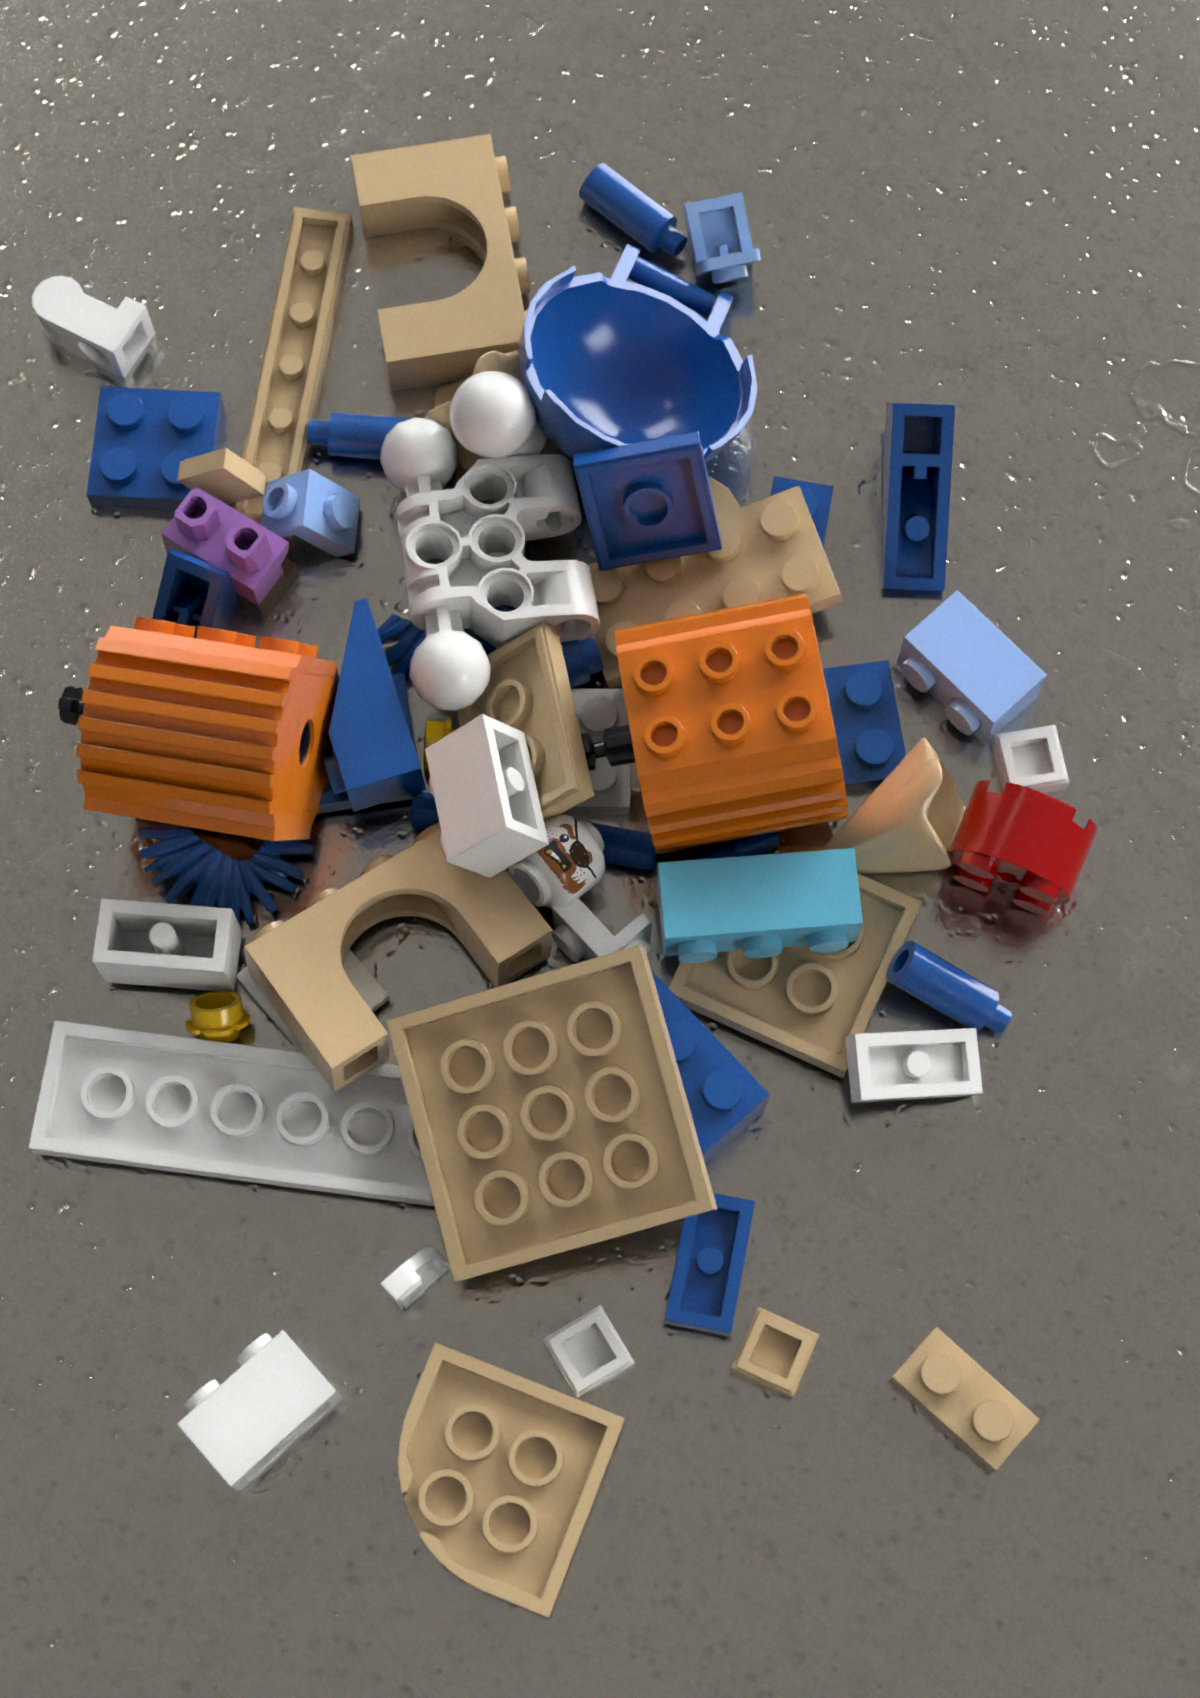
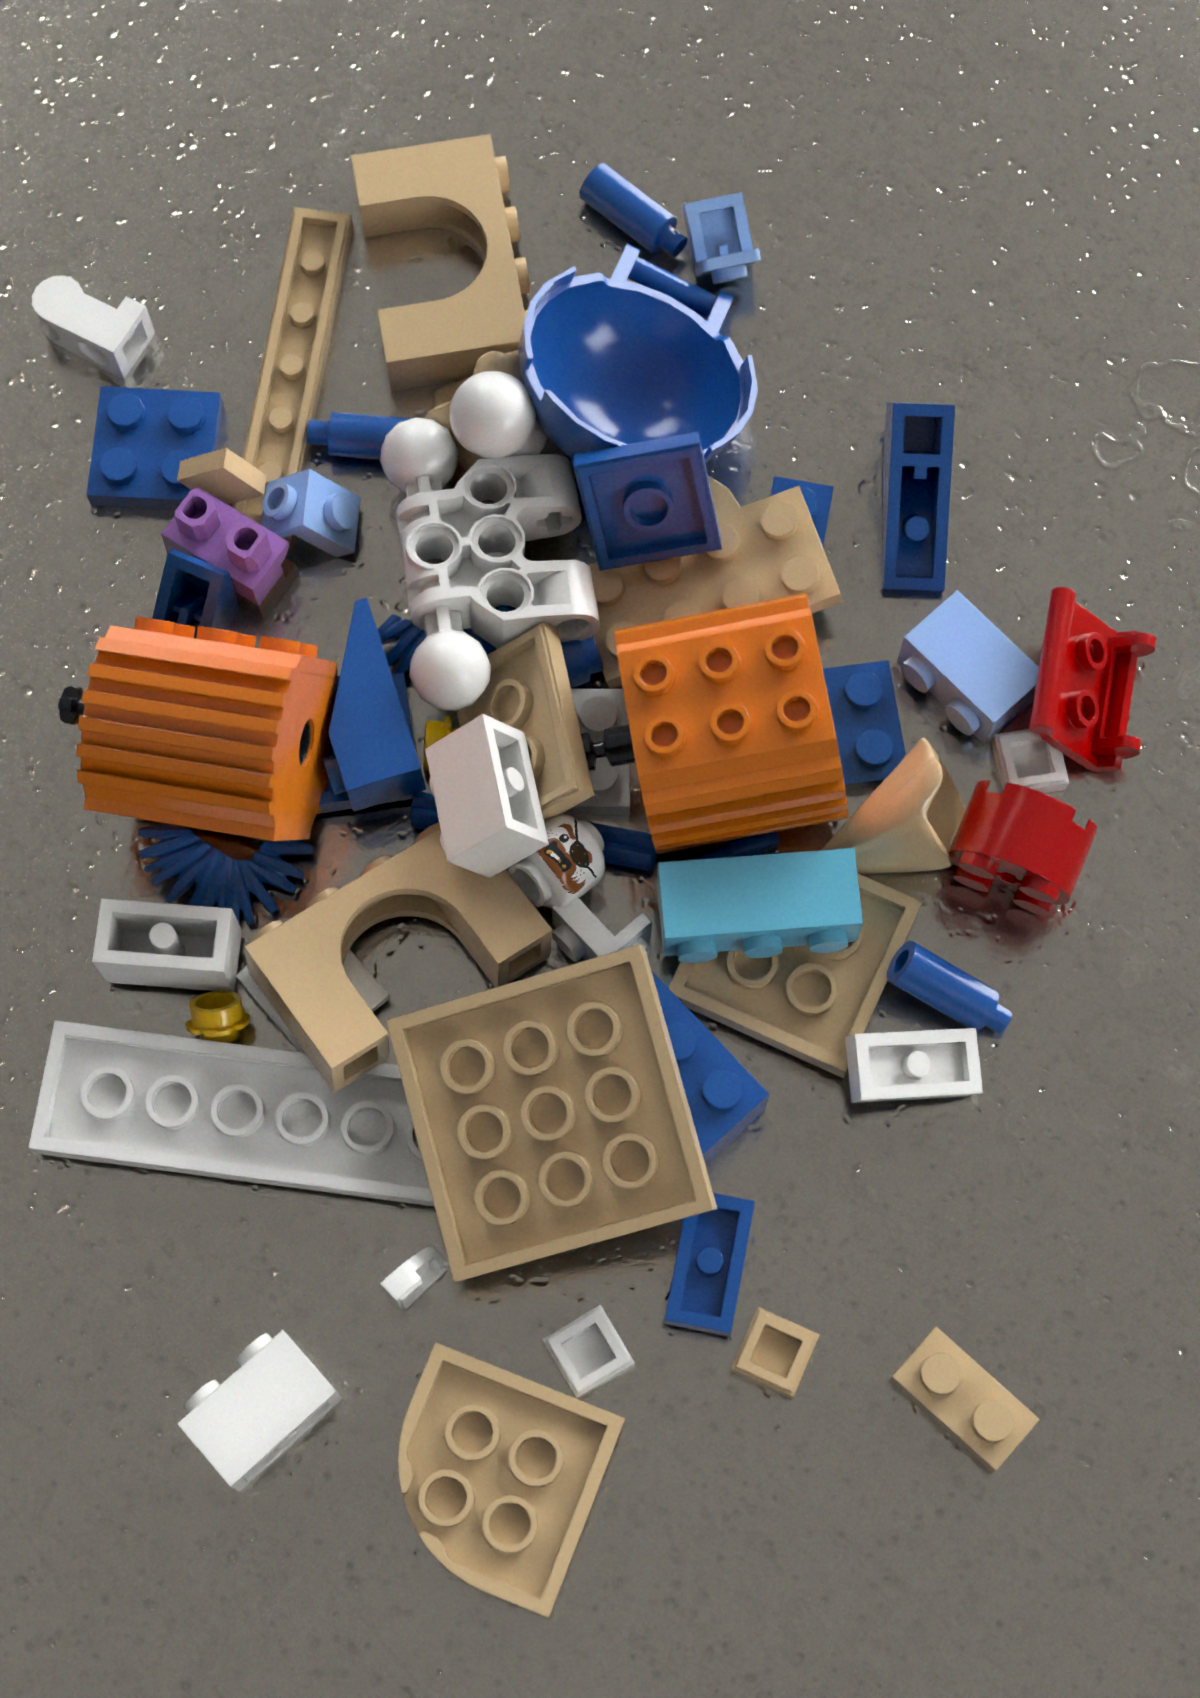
(1086, 685): none -> red piece

